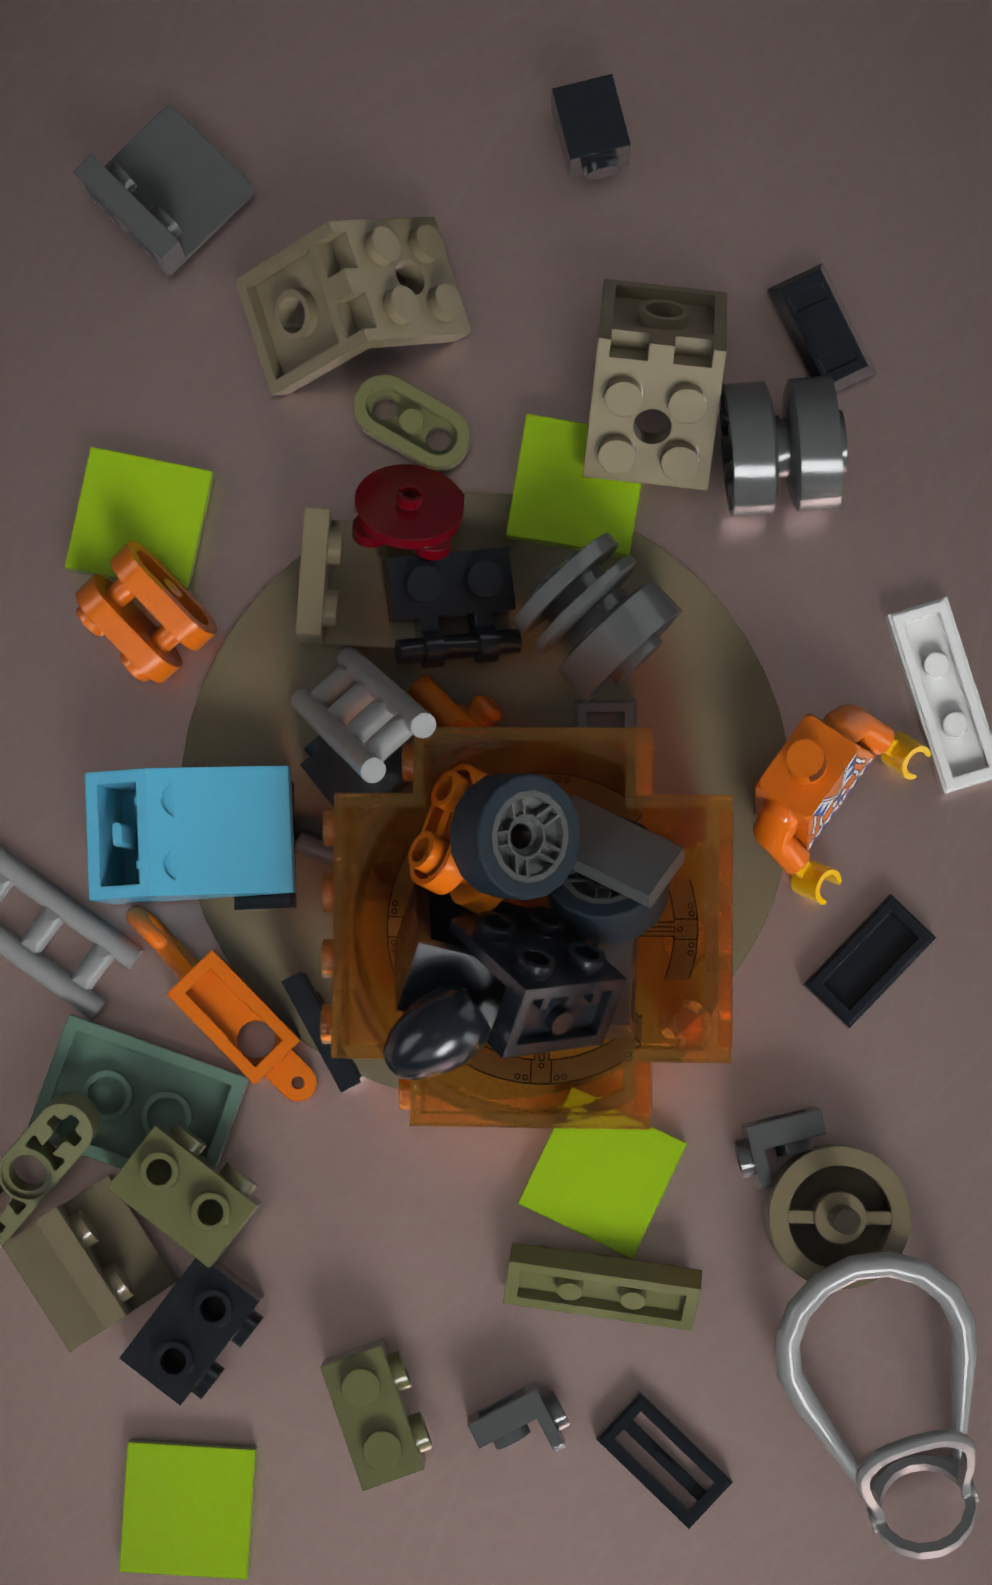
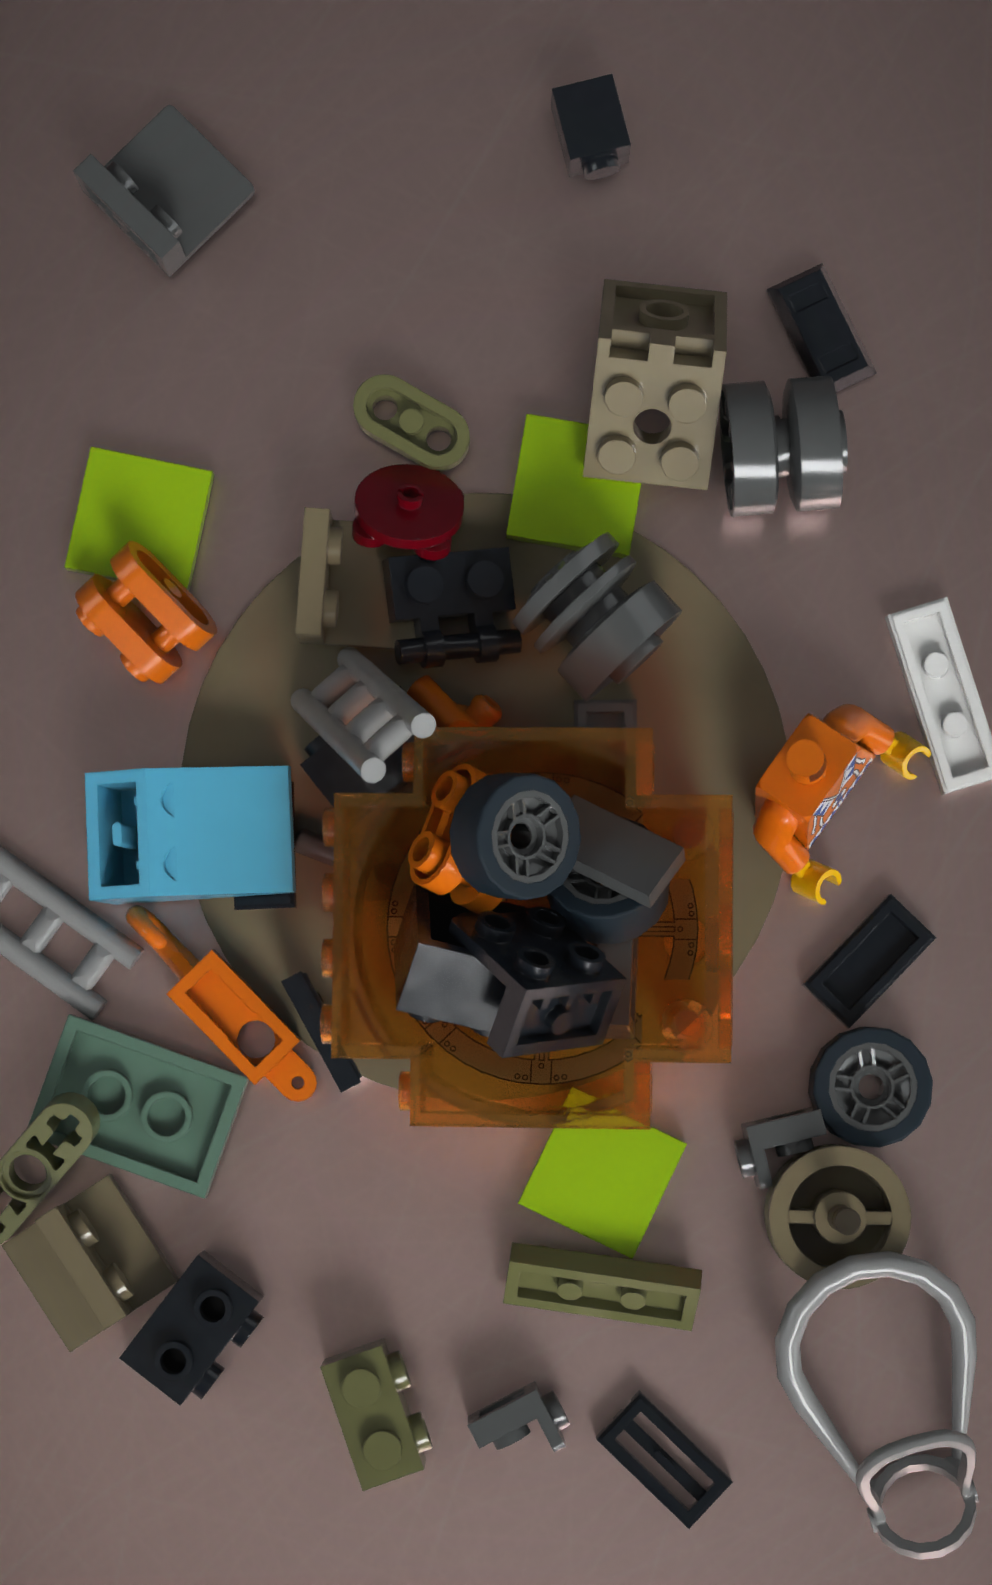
(186, 1192): olive brick -> none
(188, 1509): lime tile -> none
(350, 297): dark tan bracket -> none
(436, 1035): black animal -> none
(901, 1097): none -> wheel

